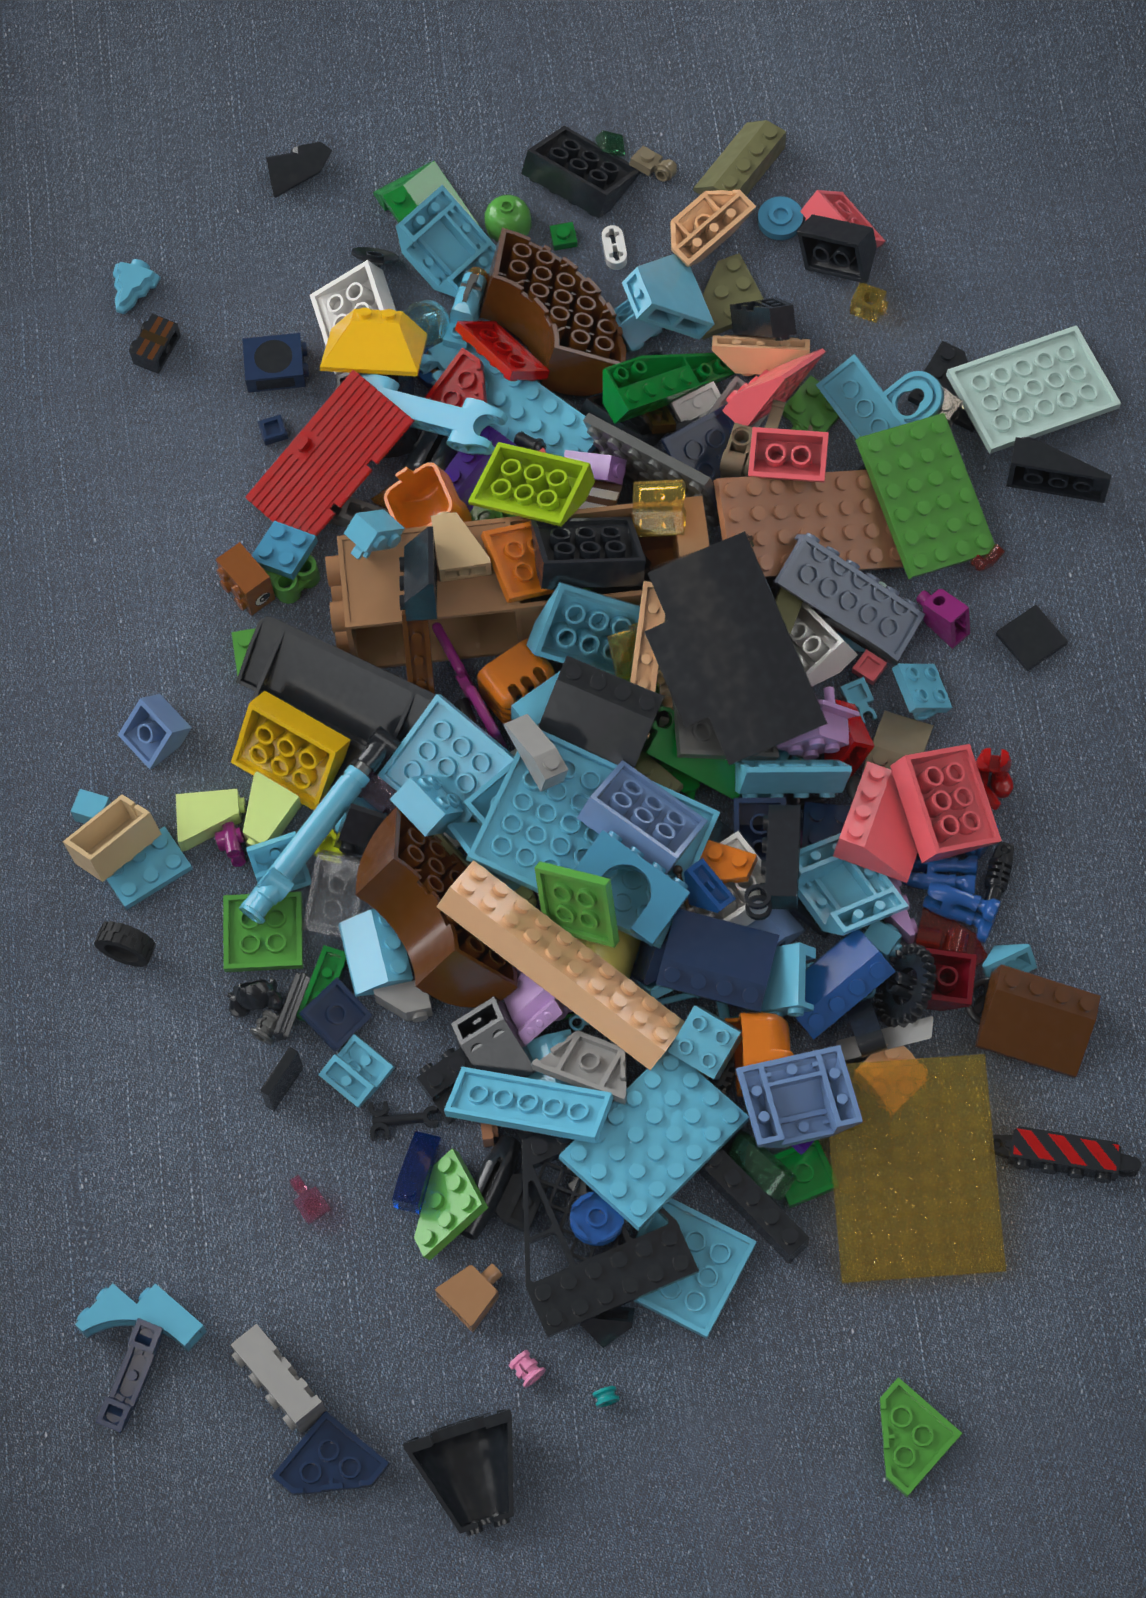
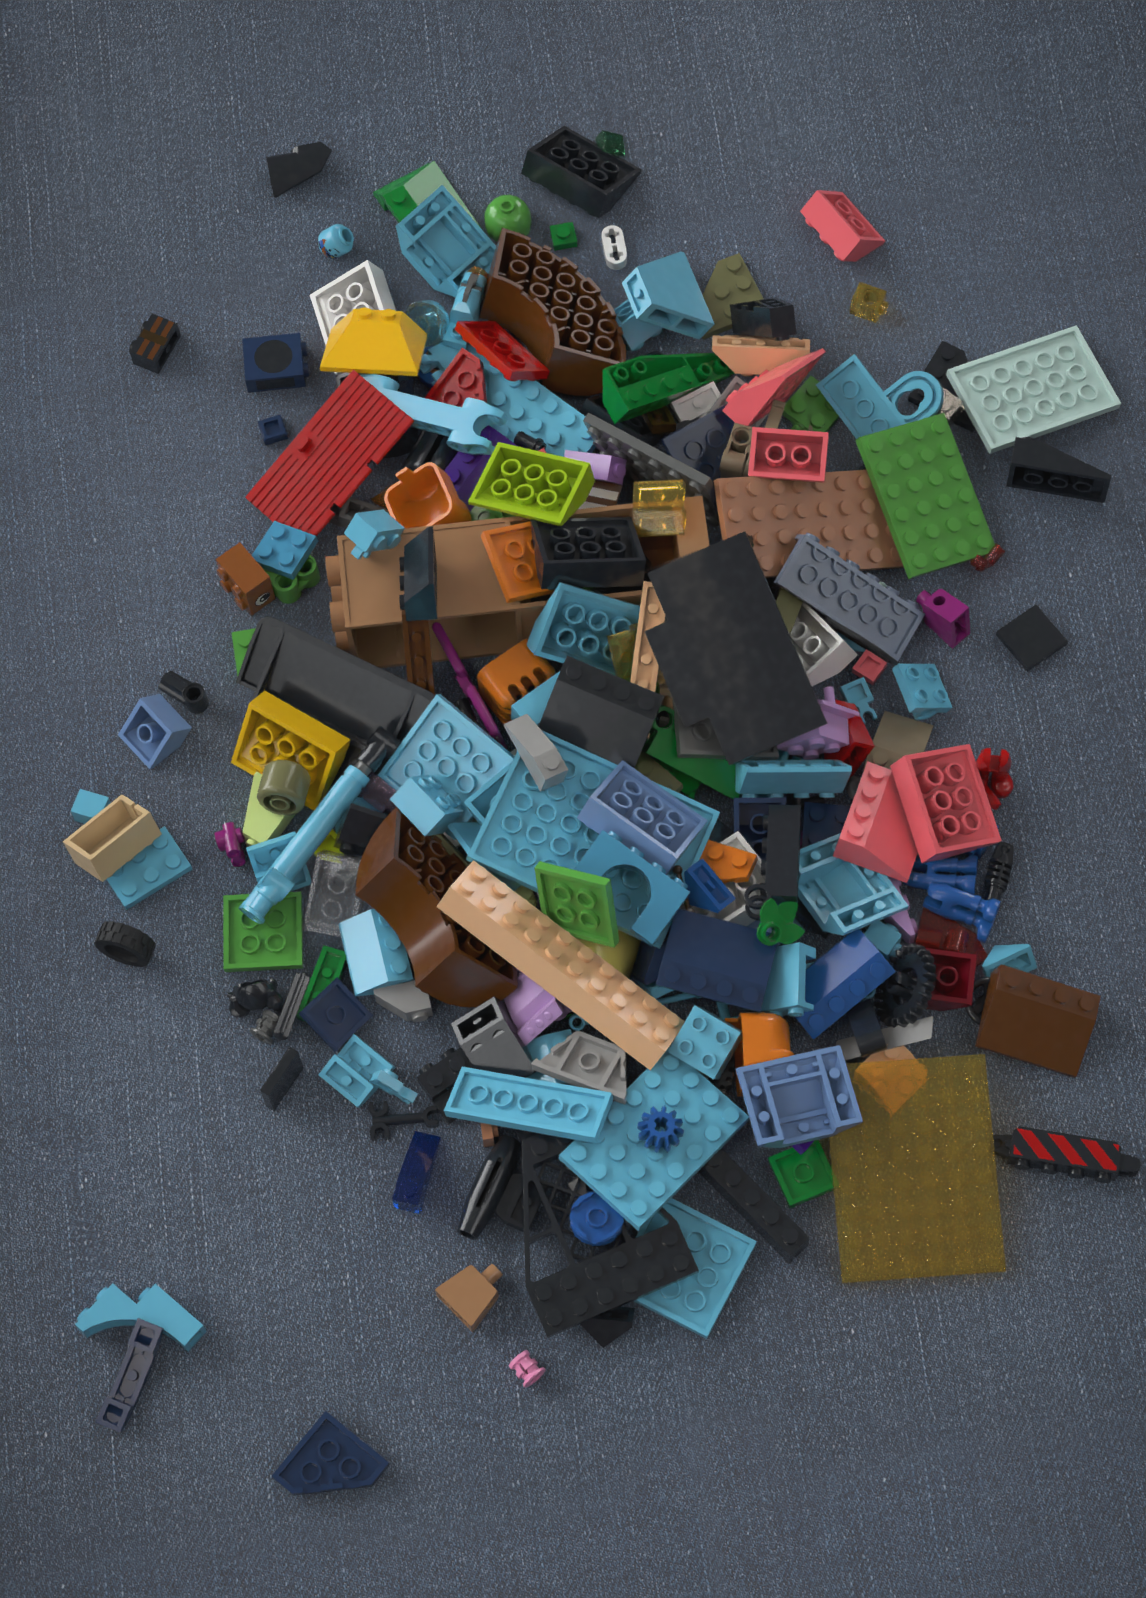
(132, 282): medium azure rock -> none
(184, 691): none -> black piece
(205, 813): yellowish green slope -> none
(278, 1379): light grey wedge -> none
(283, 787): none -> olive head
(310, 1202): clear pink plate -> none
(335, 241): none -> medium azure head
(375, 255): black dish -> none
(388, 1082): none -> medium azure plate
(448, 1205): bright green plate -> none
(457, 549): tan slope -> none
(469, 1469): black cone -> none
(605, 1396): teal bush -> none
(649, 161): dark tan plate -> none
(657, 1138): none -> blue gear
(708, 223): light nougat wedge -> none
(744, 158): olive slope -> none
(761, 1165): clear green beam -> none
(780, 218): dark azure piece -> none
(780, 920): none -> green plate
(837, 248): black slope -> none
(912, 1436): bright green plate -> none

